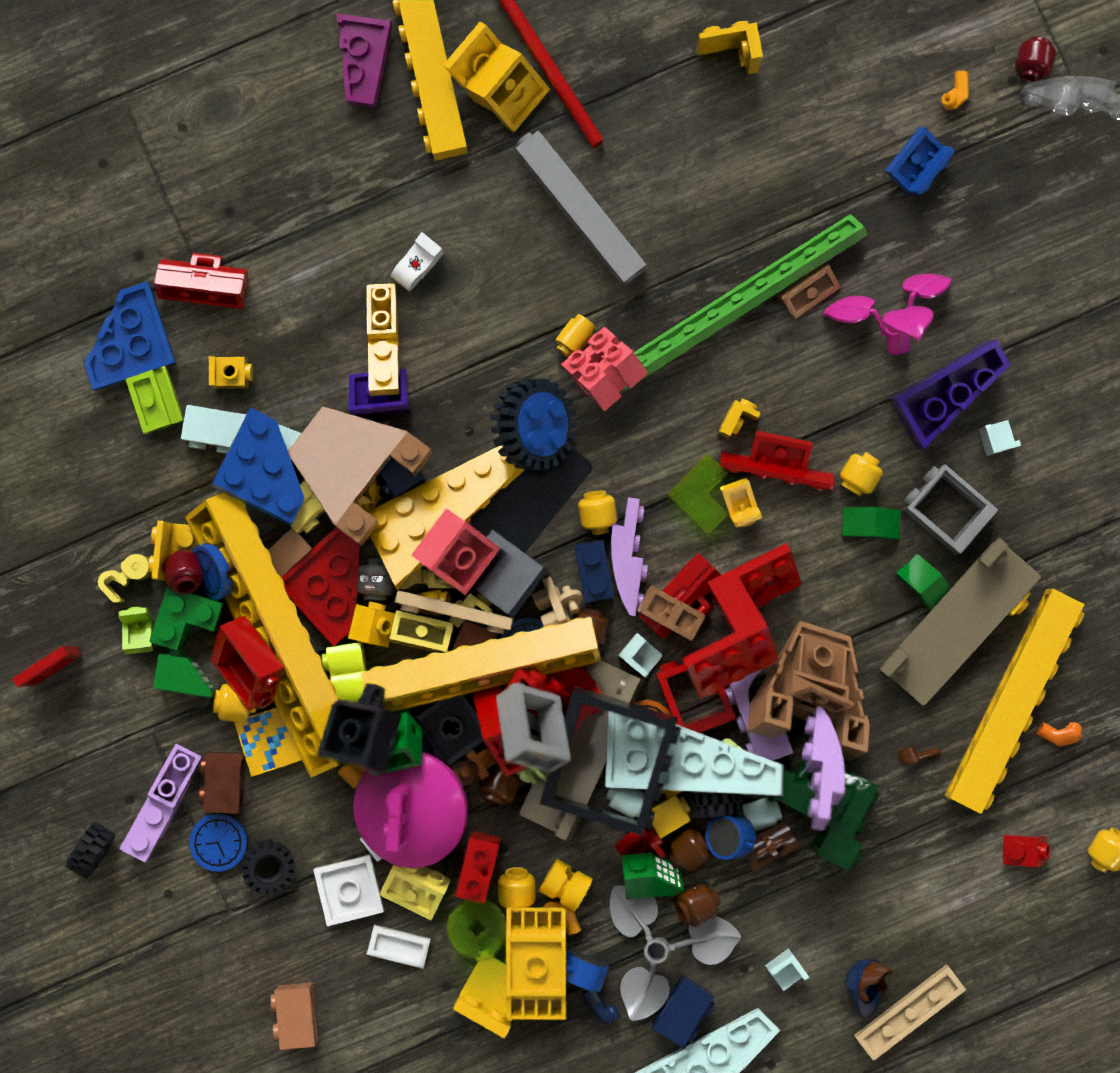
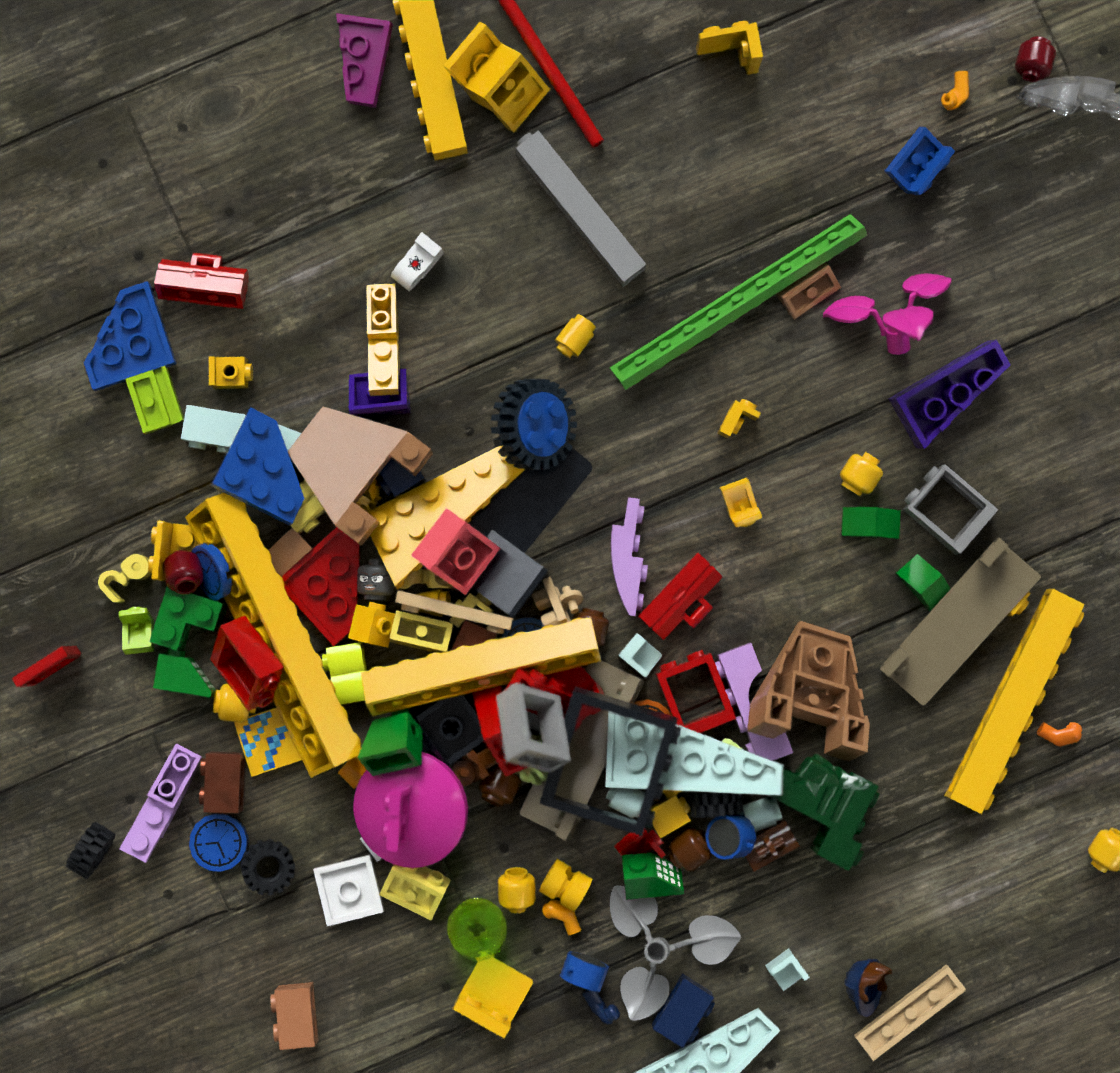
(360, 732): black hinge -> none
(398, 946): white tile -> none
(478, 867): red window -> none
(536, 963): yellow plate -> none
(594, 571): dark blue brick -> none
(597, 512): yellow head -> none
(604, 368): coral brick -> none
(671, 613): medium nougat slope -> none
(693, 496): clear neon green plate -> none
(697, 905): reddish brown head -> none
(750, 640): red bracket -> none
(780, 459): red bracket -> none
(819, 695): medium nougat slope -> none
(826, 763): lavender slope -> none
(909, 756): reddish brown hand -> none
(997, 438): light aqua panel -> none
(1025, 850): red bracket -> none

